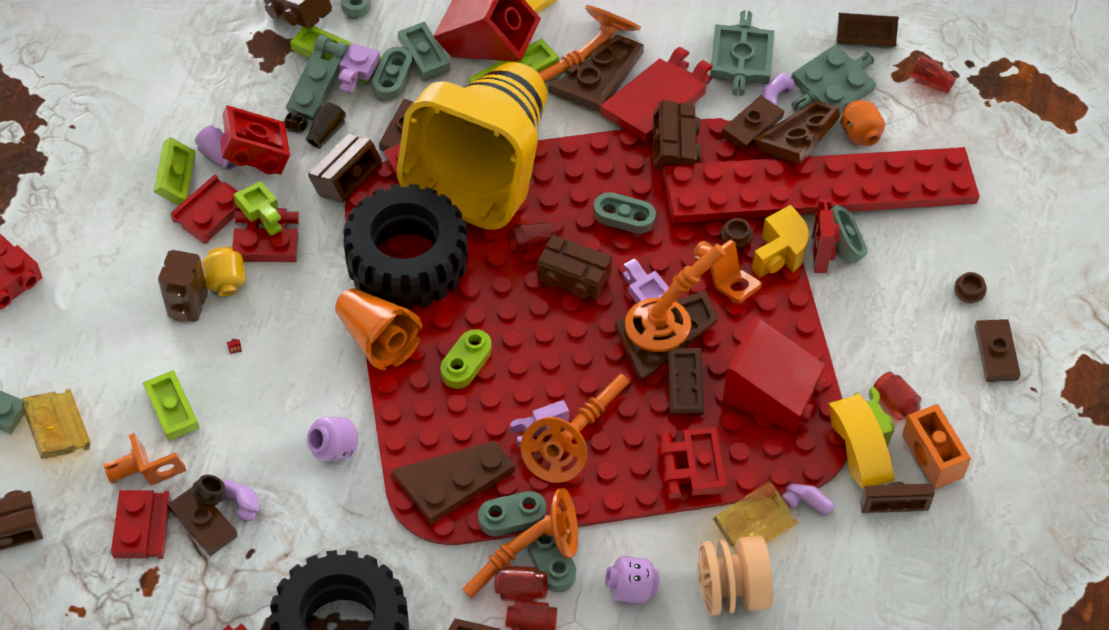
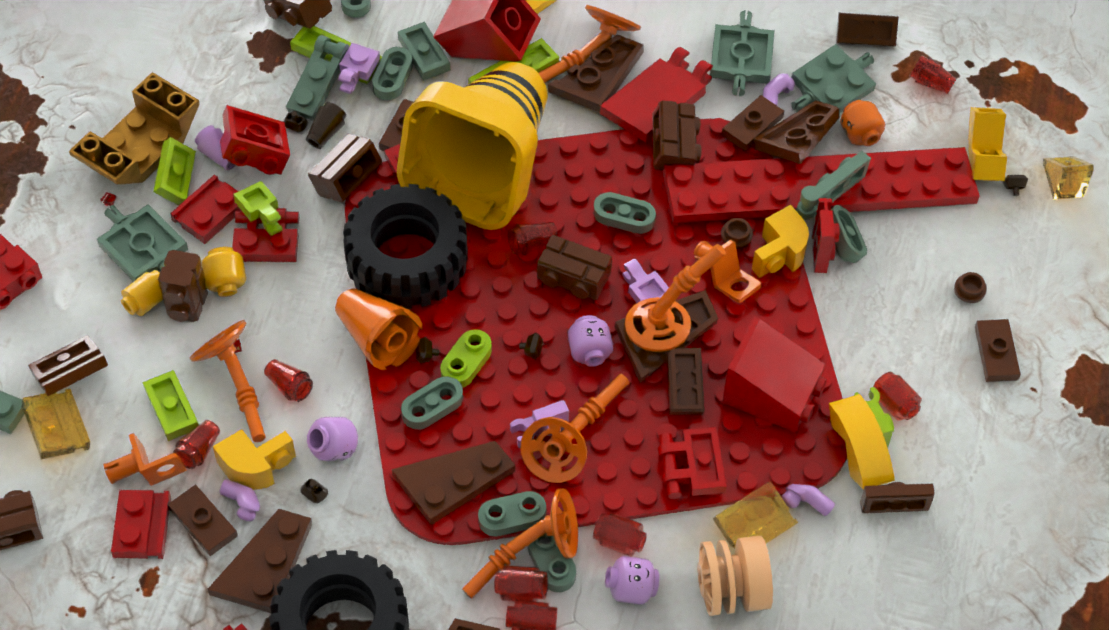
(68, 365): none -> reddish brown plate
(108, 199): none -> red piece
(135, 144): none -> pearl gold slope
(139, 241): none -> sand green plate
(142, 294): none -> yellow brick
(196, 444): none -> clear red cone
(208, 490): dark brown plate -> none
(223, 348): none -> orange dish
(253, 465): none -> yellow brick
(263, 562): none -> reddish brown wing
(290, 381): none -> clear red cone
(314, 491): none -> dark brown rock
(424, 351): none -> dark brown rock
(429, 402): none -> sand green plate
(532, 346): none -> dark brown rock
(590, 340): none -> lavender head
(619, 534): none -> clear red brick
(833, 185): none -> sand green plate
(936, 446): orange brick -> none
(986, 143): none -> yellow brick
(1015, 182): none -> dark brown rock
(1067, 176): none -> clear yellow slope

